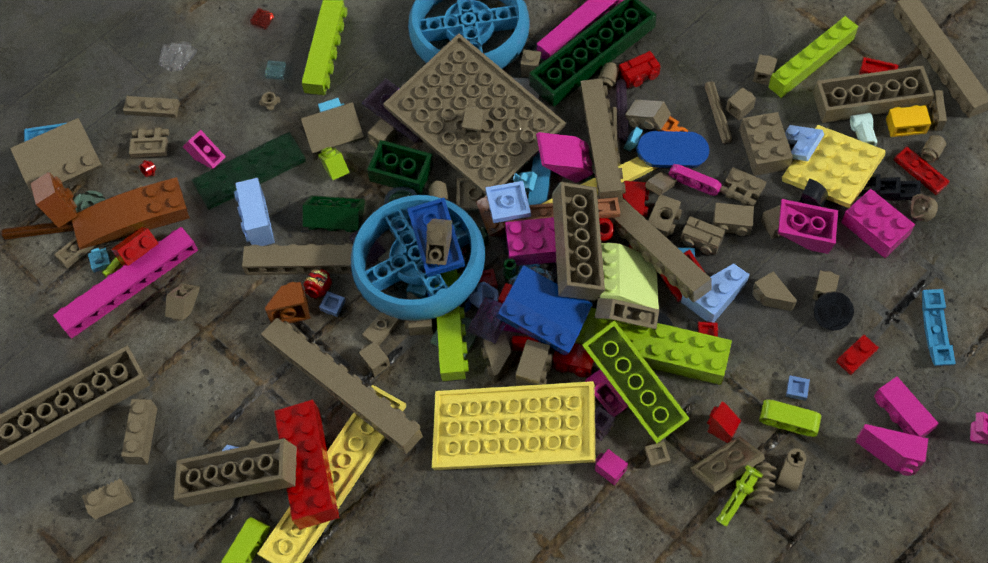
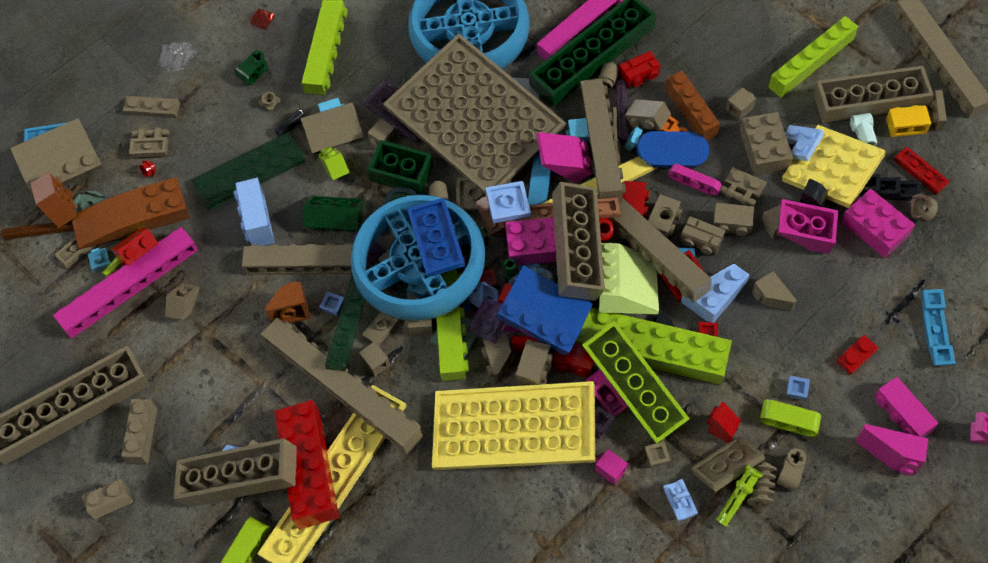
(204, 150): dark pink slope -> none
(252, 69): none -> dark green piece
(275, 70): clear light blue tile -> none
(289, 123): none -> black axle
(317, 283): red head -> none
(346, 329): none -> clear green plate
(438, 241): dark tan slope -> none
(473, 122): dark tan brick -> none
(528, 179): medium azure tile -> none
(529, 61): dark tan brick -> none
(578, 128): none -> medium azure brick
(626, 313): dark tan slope -> none
(660, 183): dark tan tile -> none
(680, 500): none -> light blue hips
(692, 105): none -> dark orange brick
(718, 112): dark tan axle -> none
(764, 69): dark tan brick -> none
(825, 282): dark tan brick -> none
(833, 310): black tile -> none
(871, 66): red tile -> none
(933, 148): dark tan brick -> none

